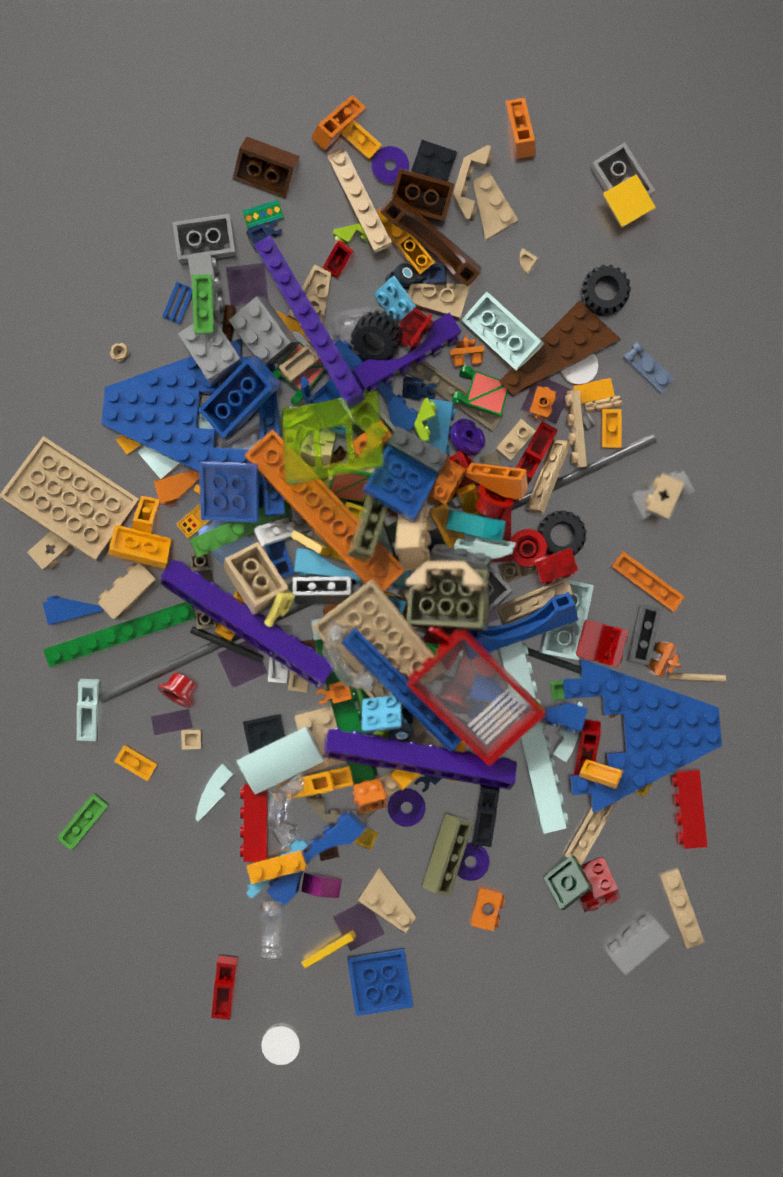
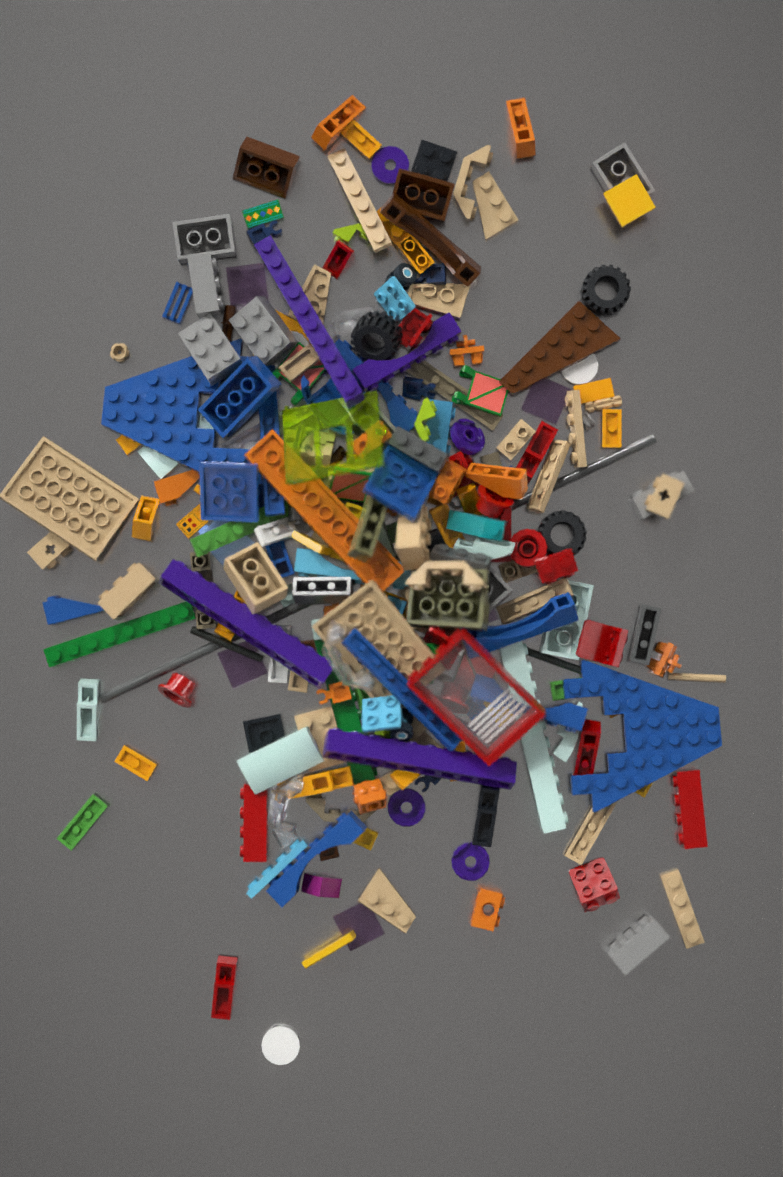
(139, 546): light orange plate -> none
(171, 722): clear purple tile -> none
(191, 739): tan plate -> none
(203, 304): bright green plate -> none
(213, 791): light aqua slope -> none
(272, 930): clear slope -> none
(276, 867): light orange plate -> none
(280, 607): light yellow tile -> none
(380, 982): blue plate -> none
(447, 855): olive brick -> none
(502, 331): light aqua slope -> none
(527, 260): tan tile -> none
(542, 411): orange head -> none
(568, 882): plate -> none
(601, 773): light orange tile -> none
(648, 581): orange plate -> none
(649, 368): sand blue plate -> none

